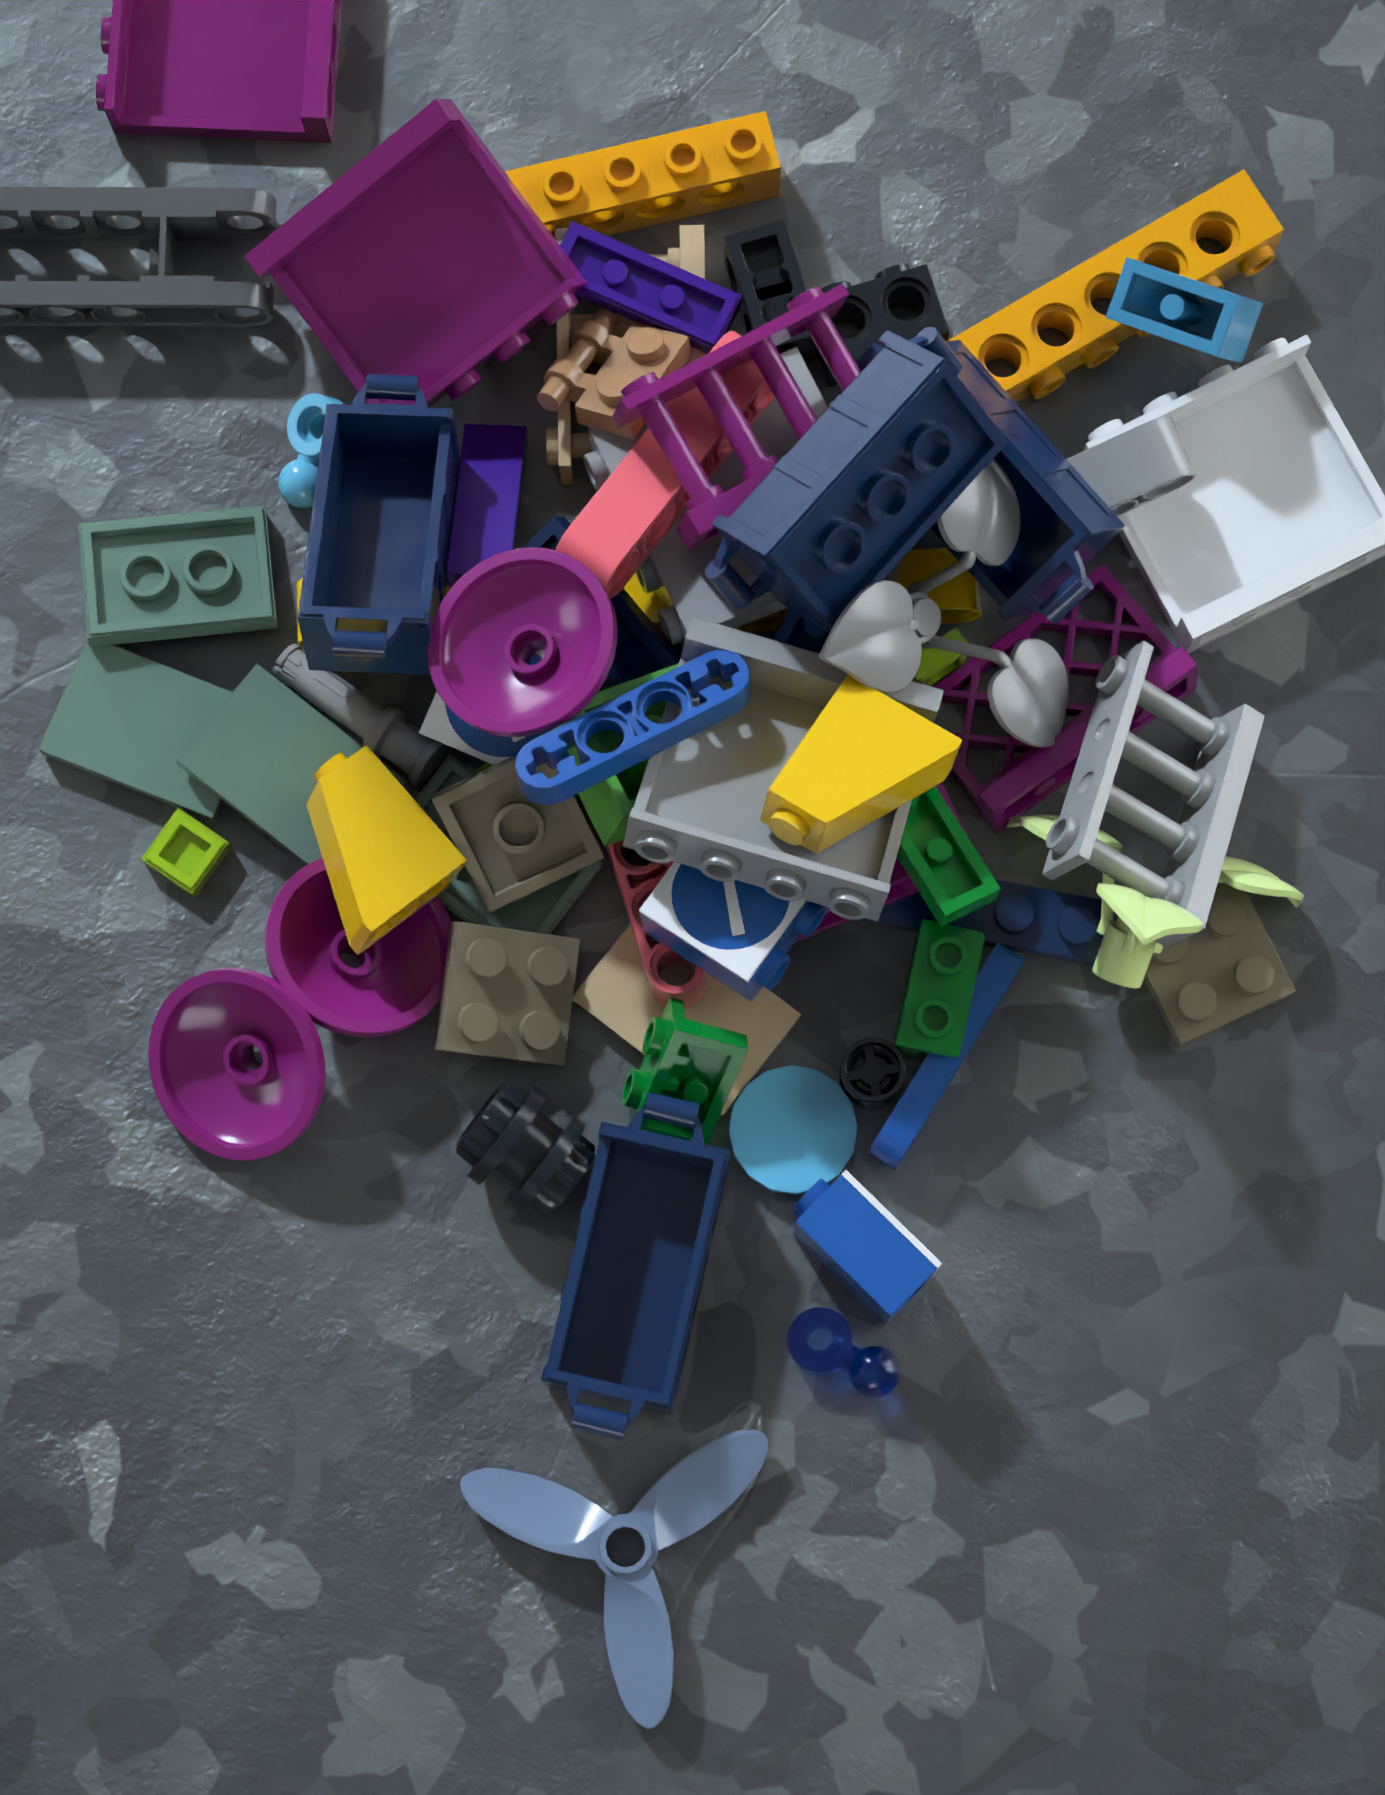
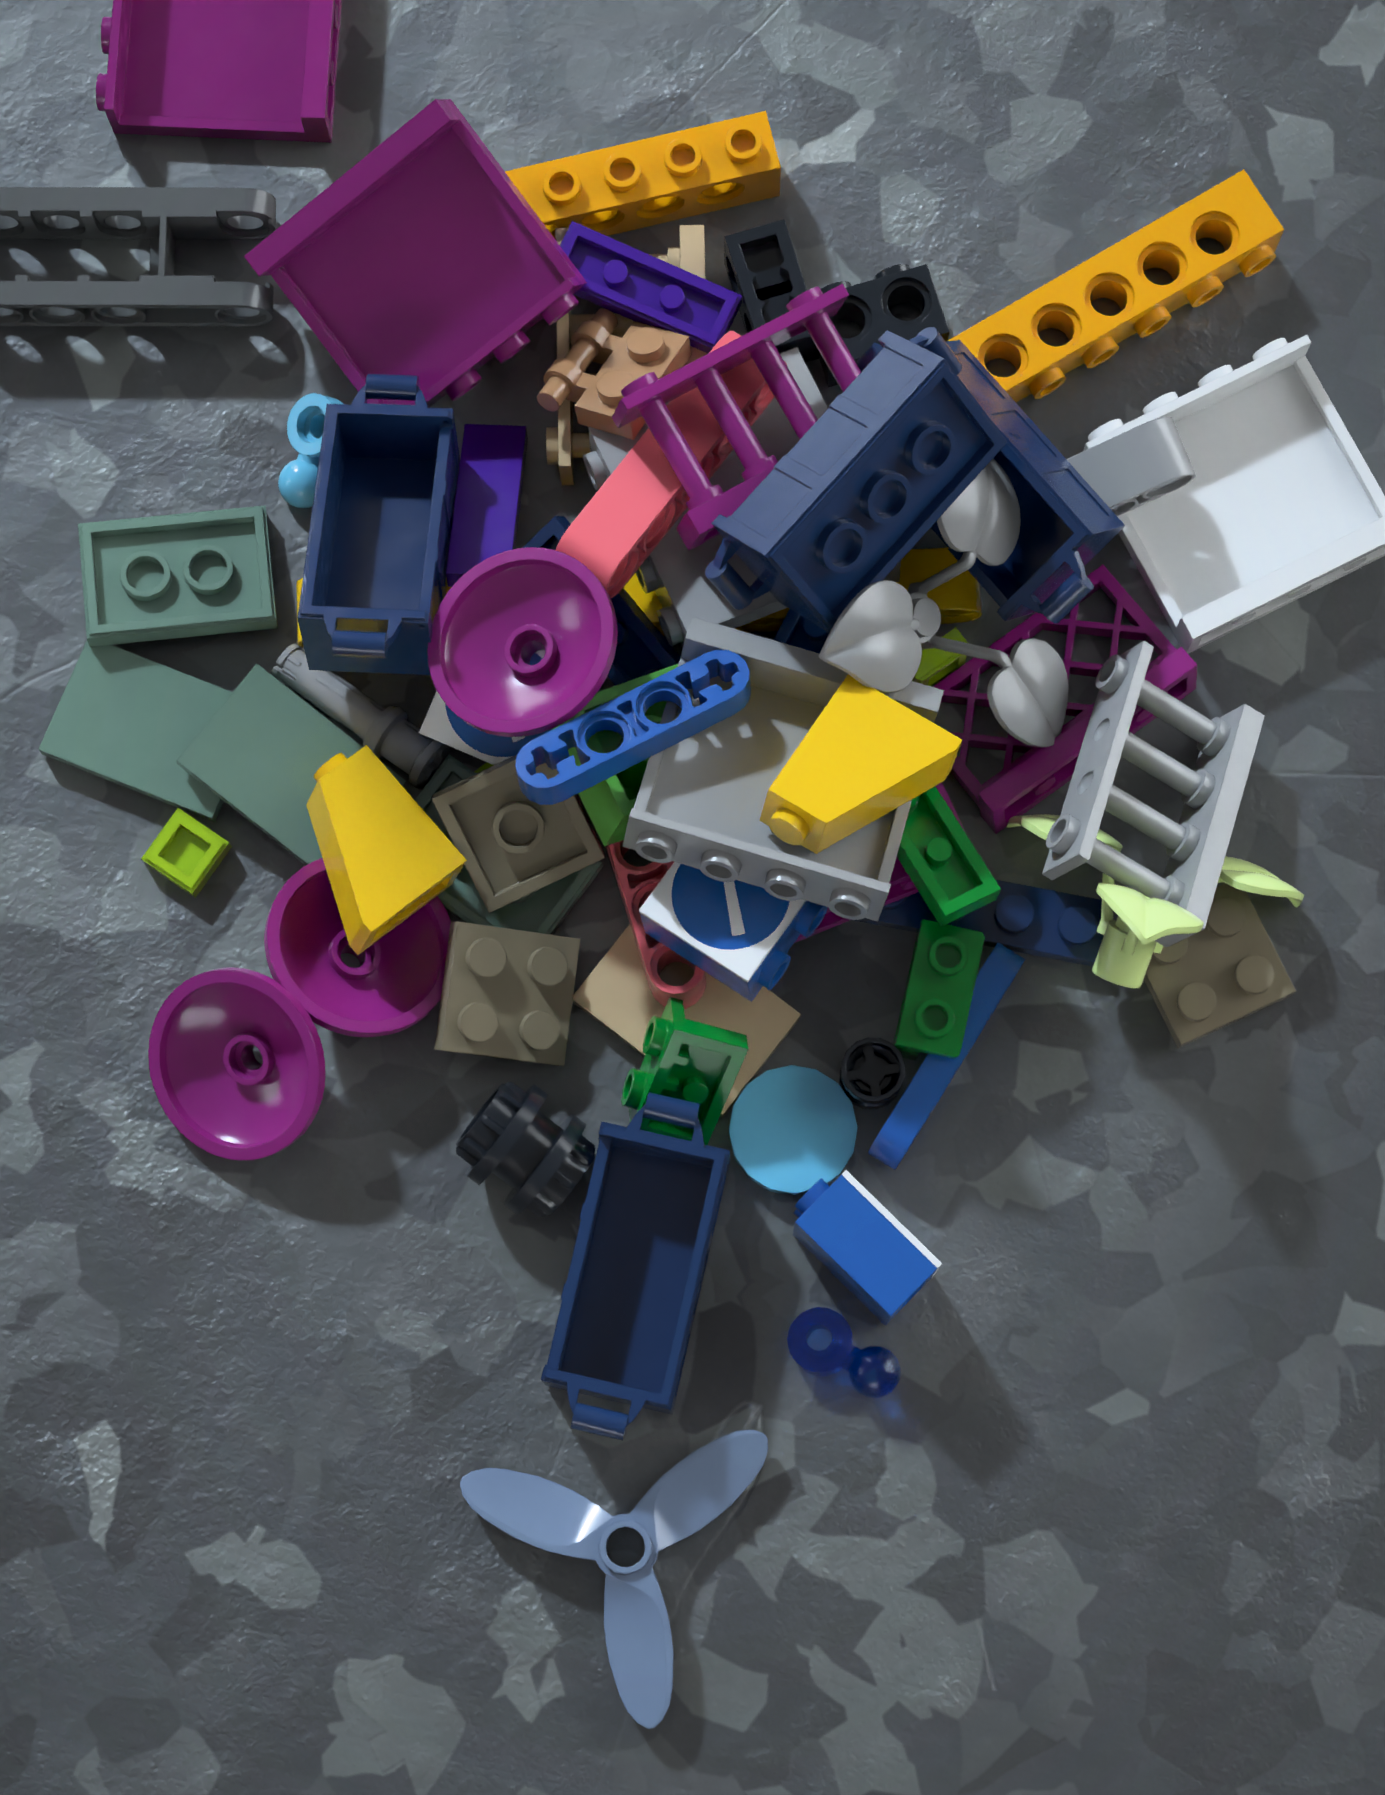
(1184, 310): dark azure slope -> none

